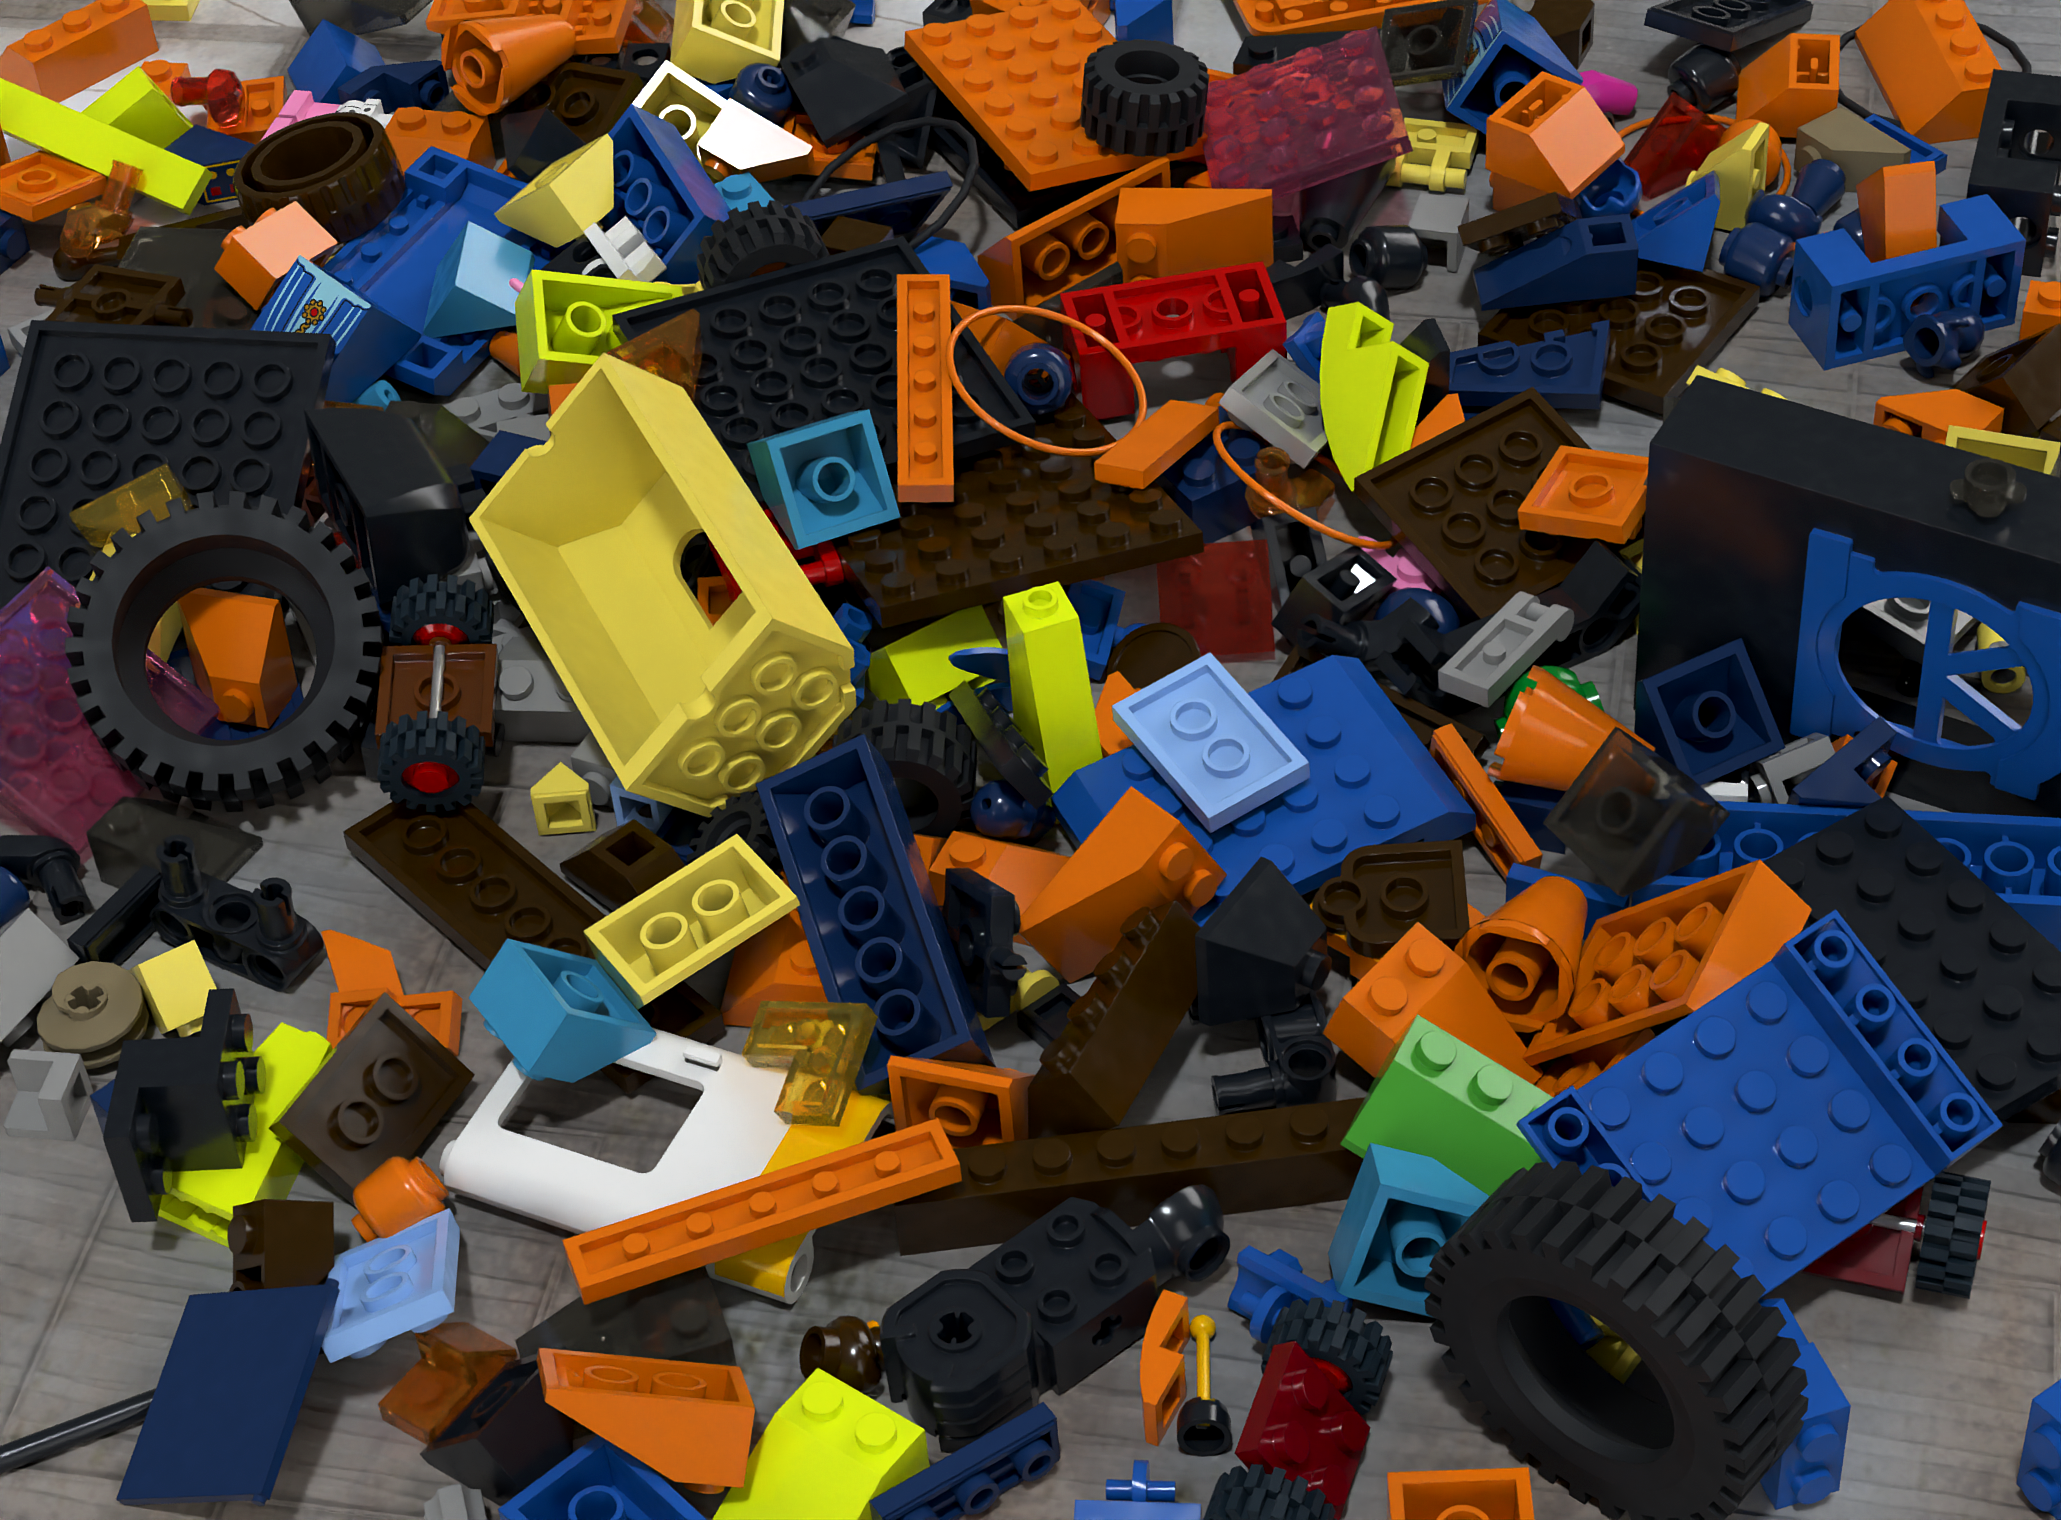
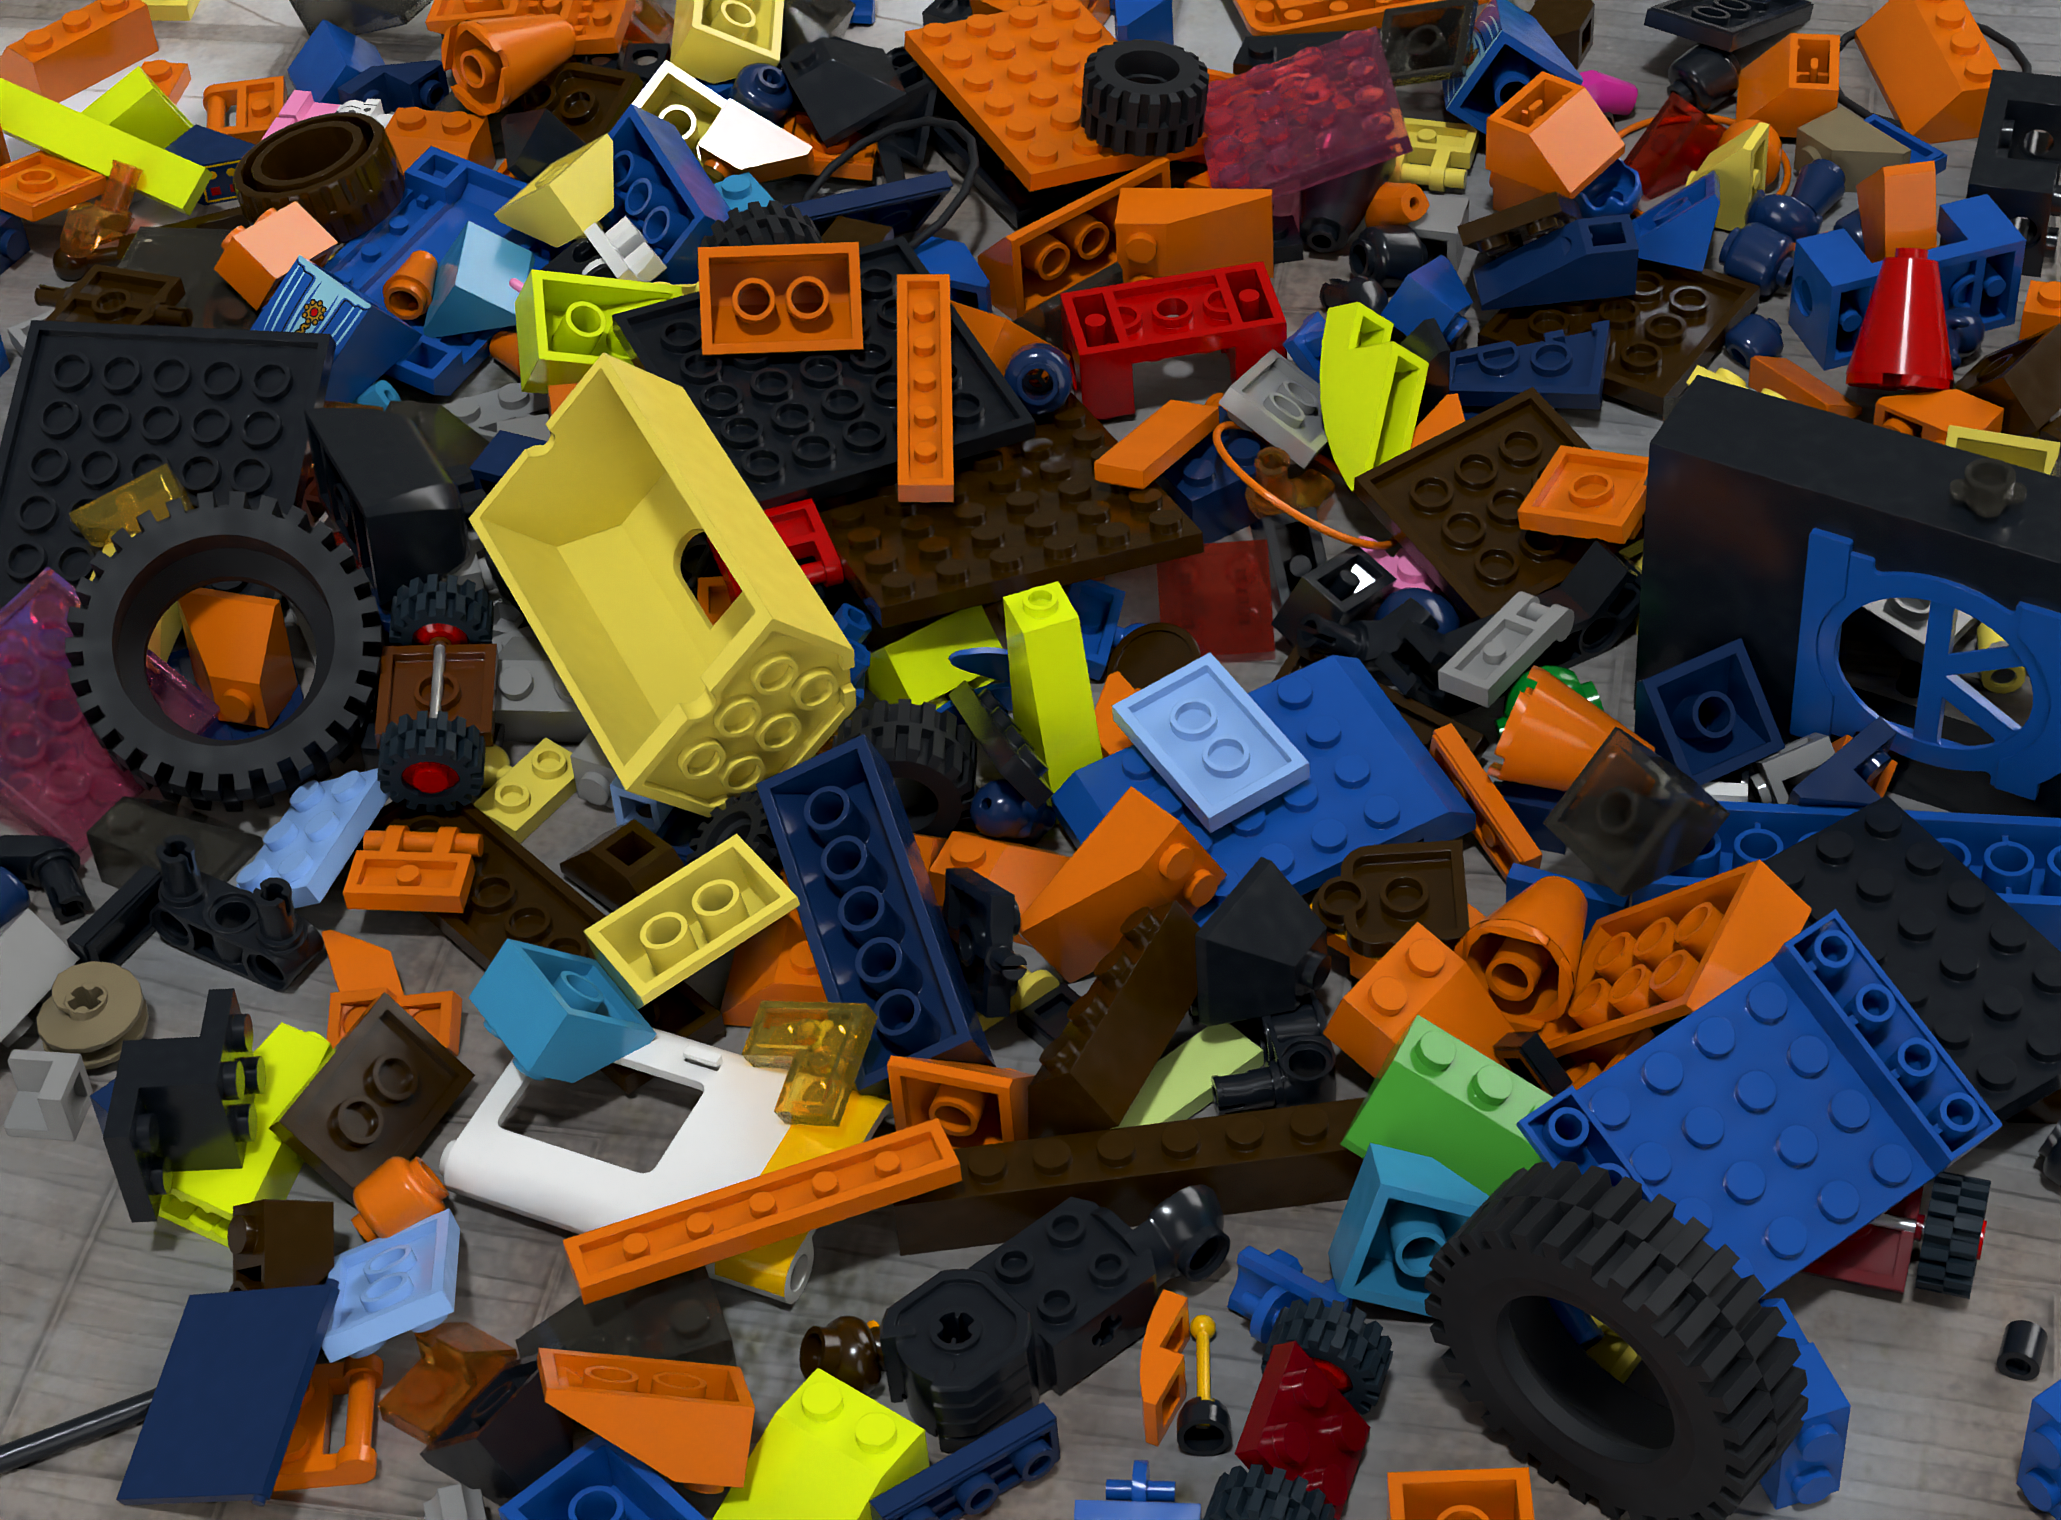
(176, 988): light yellow slope -> none
(219, 91): clear red arm -> none
(307, 1455): none -> orange plate
(317, 835): none -> light blue plate
(411, 286): none -> orange cone
(413, 870): none -> orange plate
(528, 792): none -> light yellow plate
(562, 803): light yellow slope -> none
(668, 351): clear orange slope -> none
(780, 298): none -> orange slope
(825, 478): dark azure slope -> none
(1073, 452): orange piece -> none
(1182, 1078): none -> yellowish green tile
(1300, 286): black slope -> none
(1396, 205): none -> orange arm
(1431, 293): none -> blue slope
(1533, 1061): none -> black tile
(1752, 338): none -> dark blue piece
(1798, 386): none -> orange slope
(1904, 329): none -> red cone
(2022, 1350): none -> black piece

